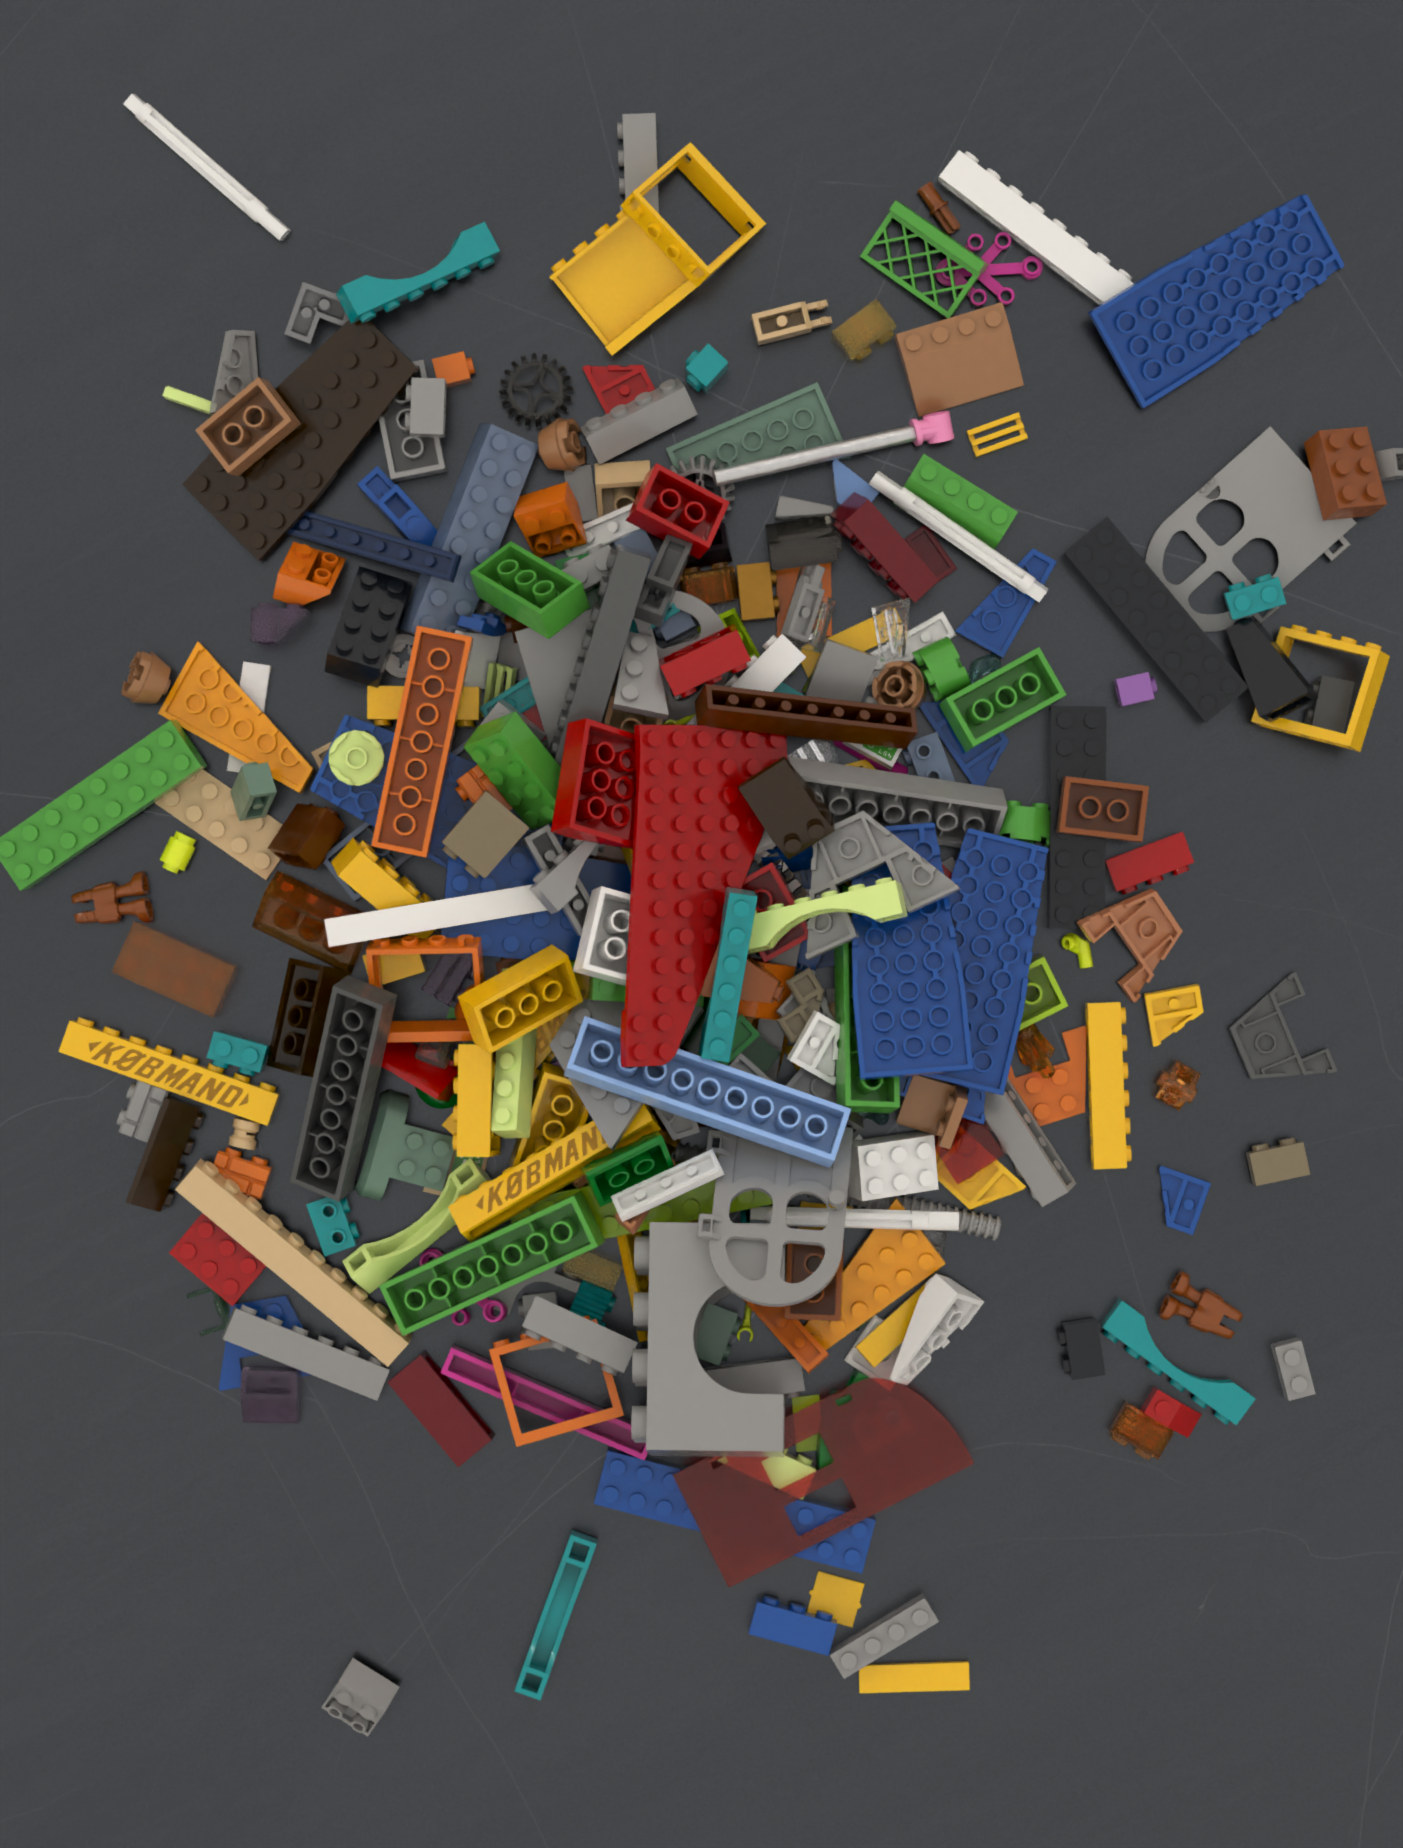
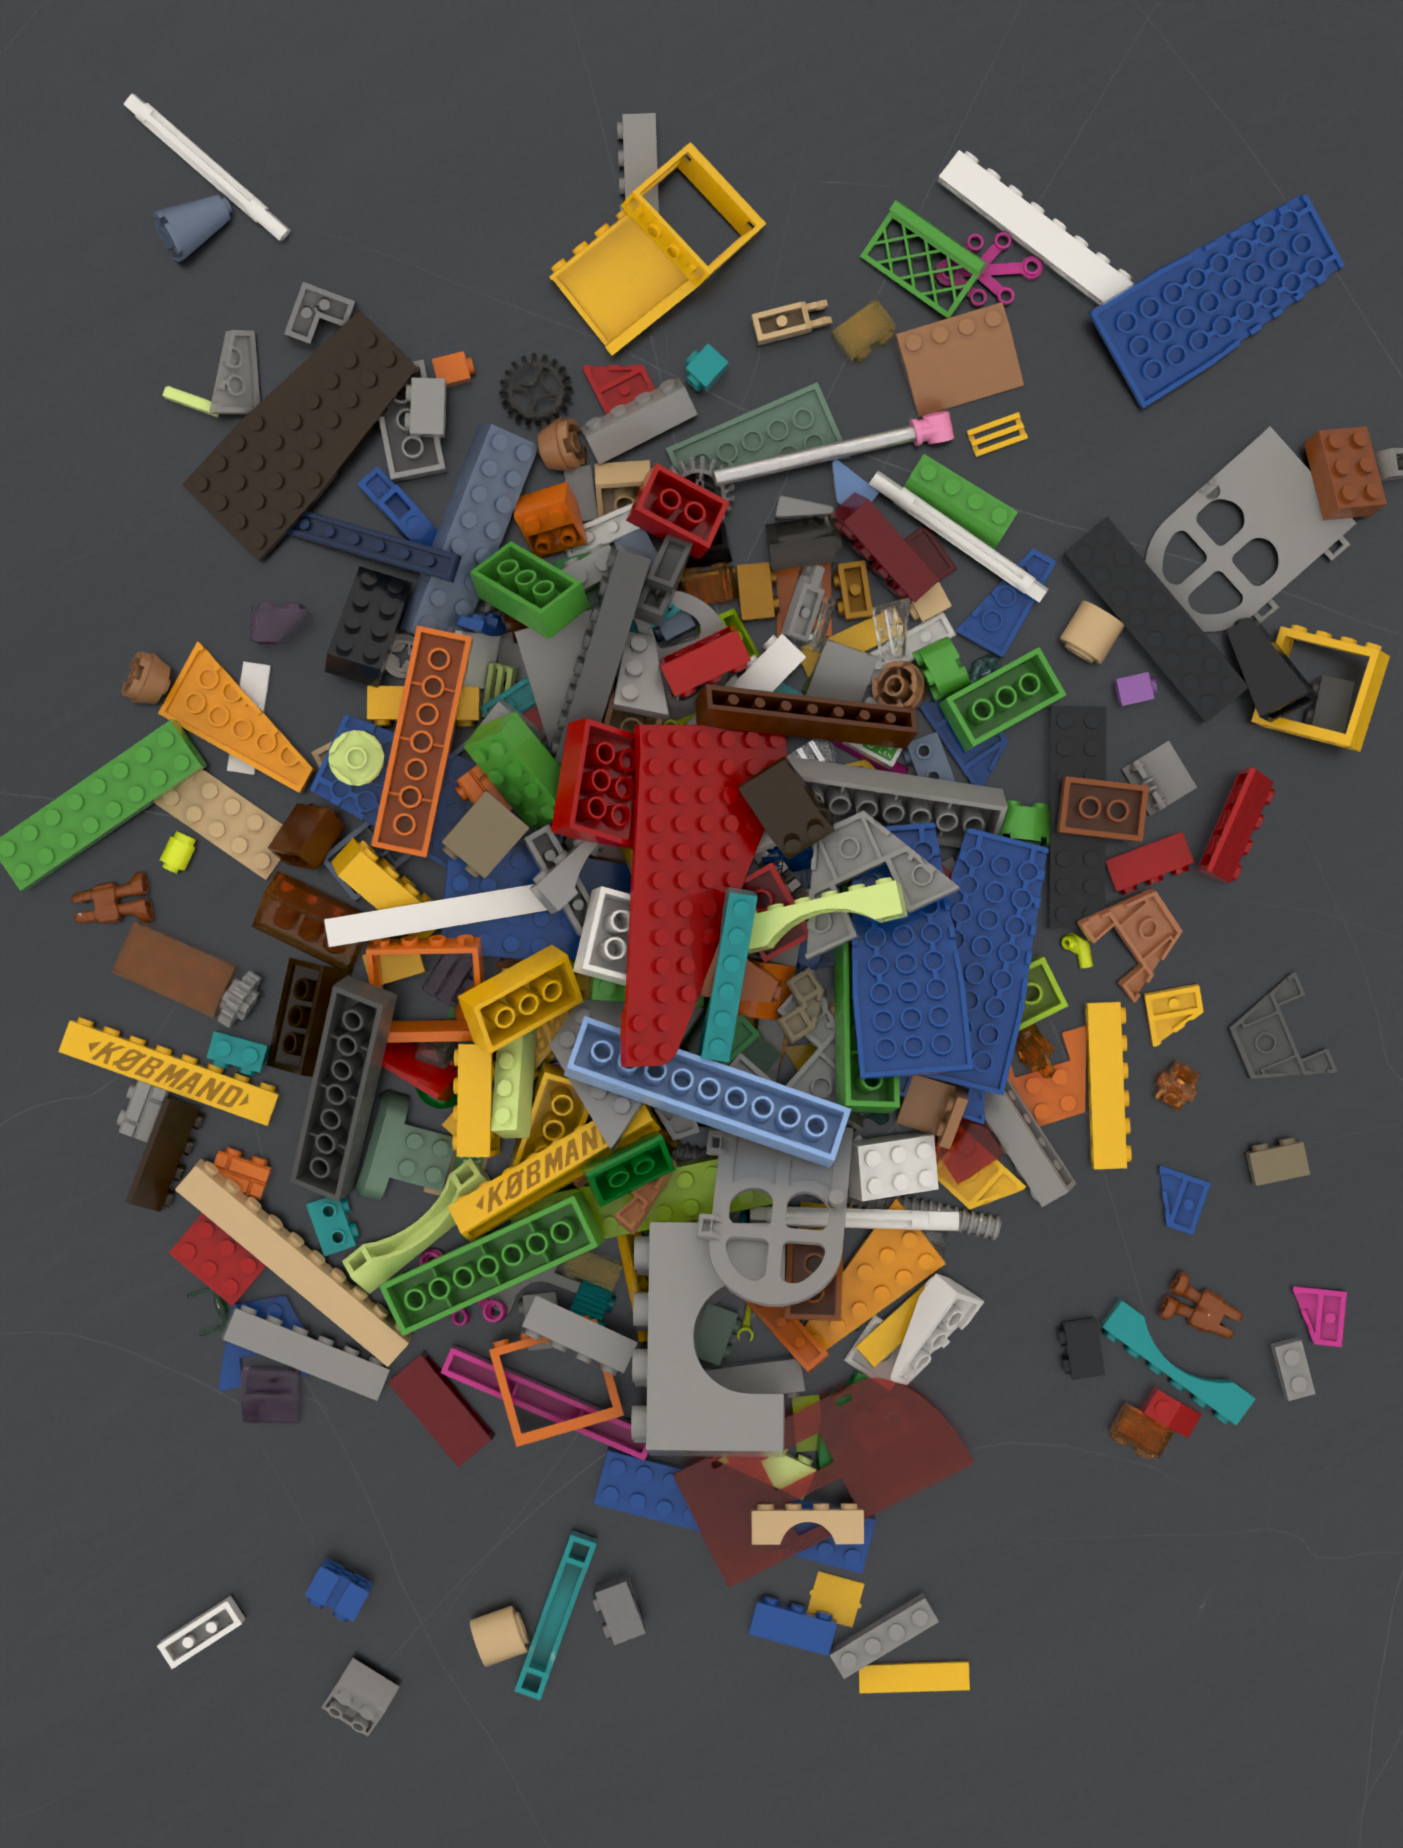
(191, 224): none -> sand blue cone
(201, 1632): none -> white brick
(239, 999): none -> light grey gear
(244, 1133): tan wheel -> none
(248, 426): medium nougat brick -> none
(253, 791): sand green brick -> none
(307, 574): orange slope -> none
(338, 1590): none -> blue brick
(371, 294): teal arch -> none
(499, 1635): none -> tan piece
(619, 1607): none -> flat silver brick
(667, 1185): white tile -> none
(771, 1524): none -> tan arch
(817, 1047): white wing -> none
(854, 591): none -> pearl gold brick
(930, 604): none -> tan brick
(939, 208): dark orange axle -> none
(1091, 633): none -> tan piece
(1163, 774): none -> light grey hinge
(1236, 825): none -> red slope
(1254, 598): teal brick -> none
(1323, 1314): none -> dark pink wing

